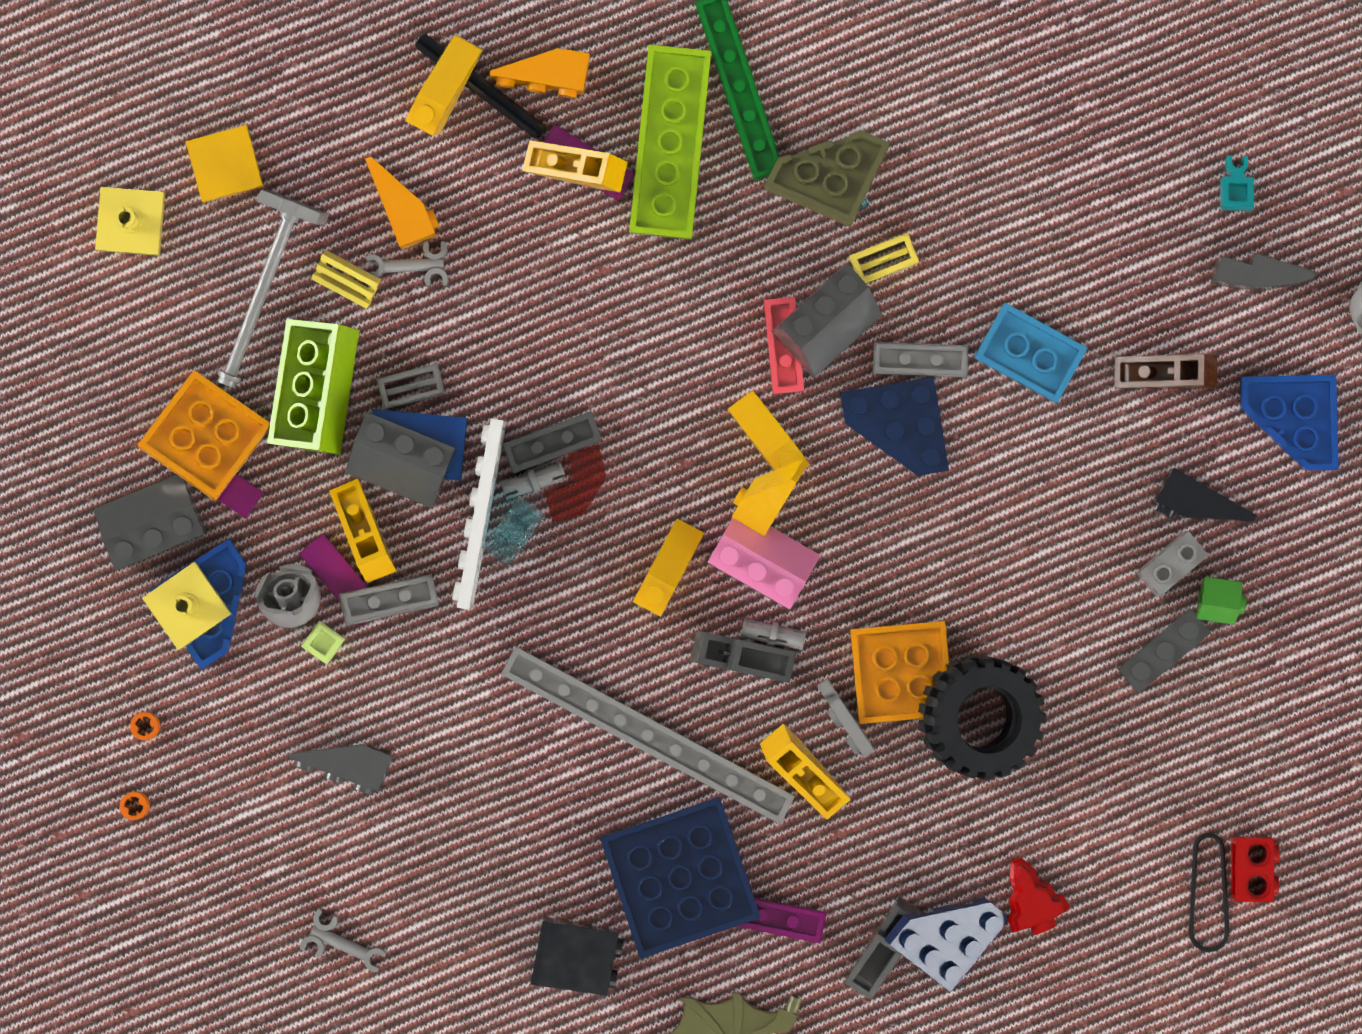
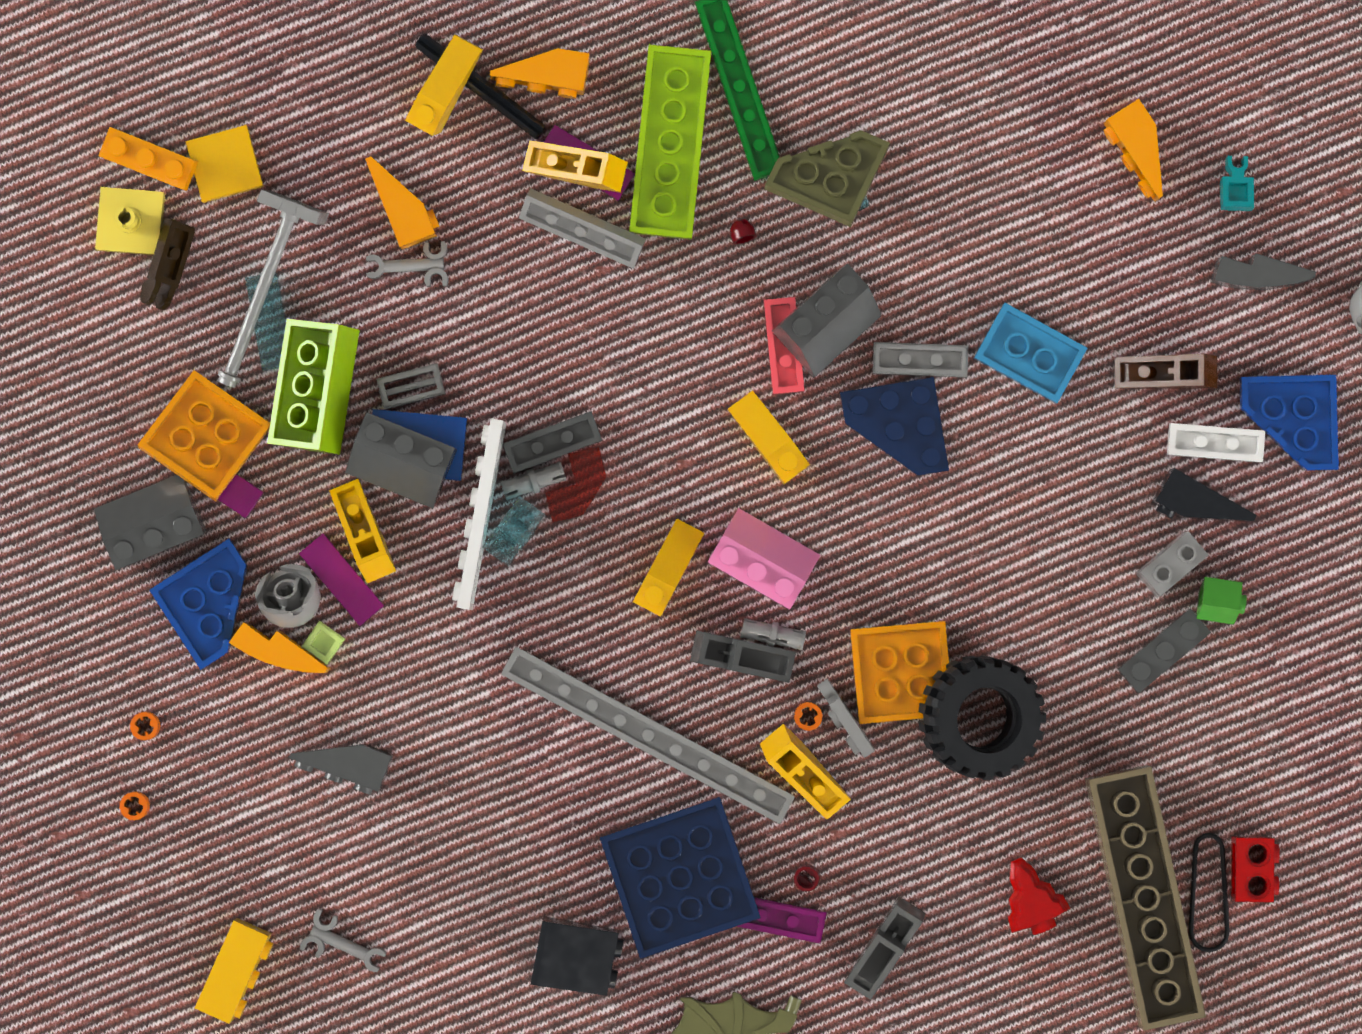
(148, 158): none -> light orange plate
(167, 263): none -> dark brown hinge
(186, 605): light yellow tile -> none
(234, 971): none -> yellow brick
(270, 323): none -> clear light blue tile
(277, 651): none -> light orange slope
(343, 283): light yellow tile -> none
(388, 600): light grey tile -> none
(582, 228): none -> light grey plate
(742, 232): none -> dark red hinge
(766, 497): yellow slope -> none
(802, 881): none -> dark red hinge
(817, 718): none -> orange bush
(909, 249): light yellow tile -> none
(948, 938): plate -> none
(1137, 139): none -> light orange slope
(1145, 897): none -> dark tan brick
(1216, 442): none -> white plate

